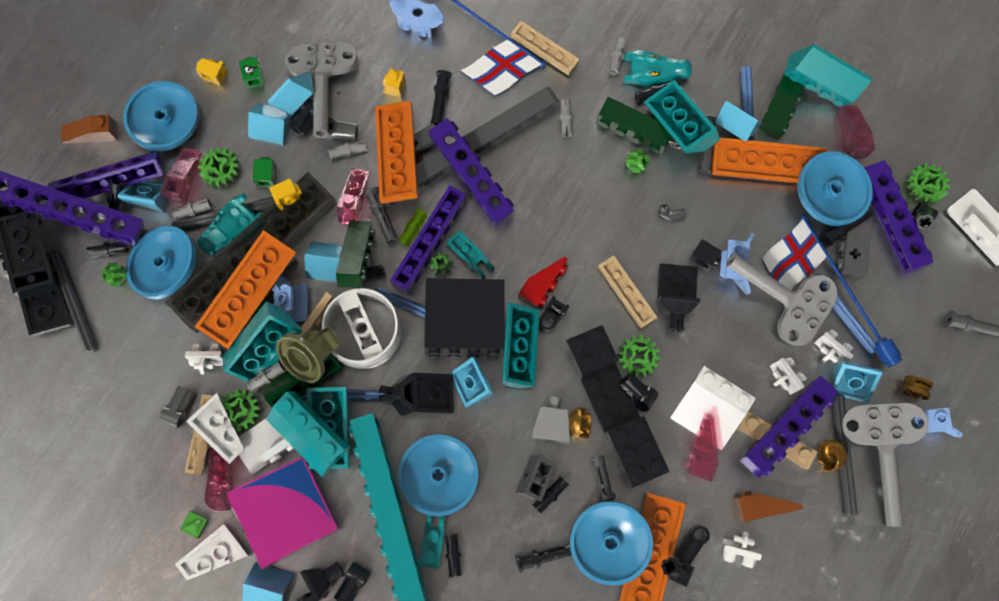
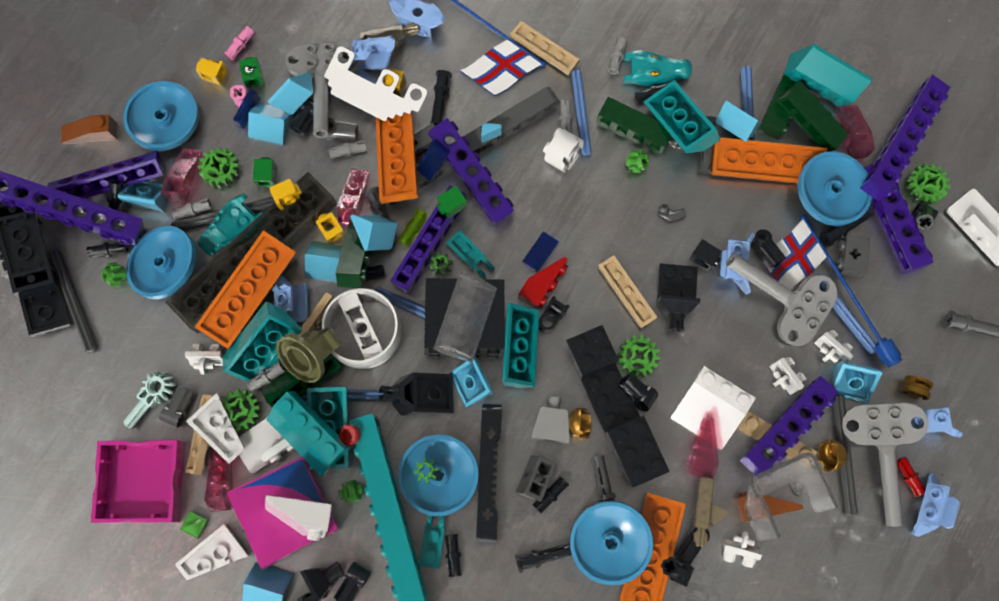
(138, 481): none -> dark pink tile
(149, 397): none -> light aqua gear
(239, 43): none -> bright pink pin
(241, 91): none -> bright pink bush
(248, 103): none -> clear blue tile
(305, 517): none -> white slope
(328, 219): none -> yellow brick
(350, 434): none -> red tile
(351, 491): none -> bright green gear
(367, 96): none -> white piece
(375, 57): none -> light blue piece
(375, 231): none -> medium azure slope
(396, 31): none -> dark tan piece
(421, 467): none -> bright green gear
(433, 159): none -> clear blue tile
(451, 202): none -> green brick
(465, 317): none -> clear slope
(487, 529): none -> black gear
(490, 131): none -> medium azure slope
(540, 252): none -> clear blue tile
(563, 150): none -> white brick
(581, 111): none -> medium blue axle
(706, 512): none -> dark tan piece
(768, 250): none -> black piece
(803, 477): none -> clear windscreen
(812, 116): none -> dark green brick
(904, 138): none -> dark purple brick
(911, 476): none -> red axle
(936, 508): none -> light blue piece

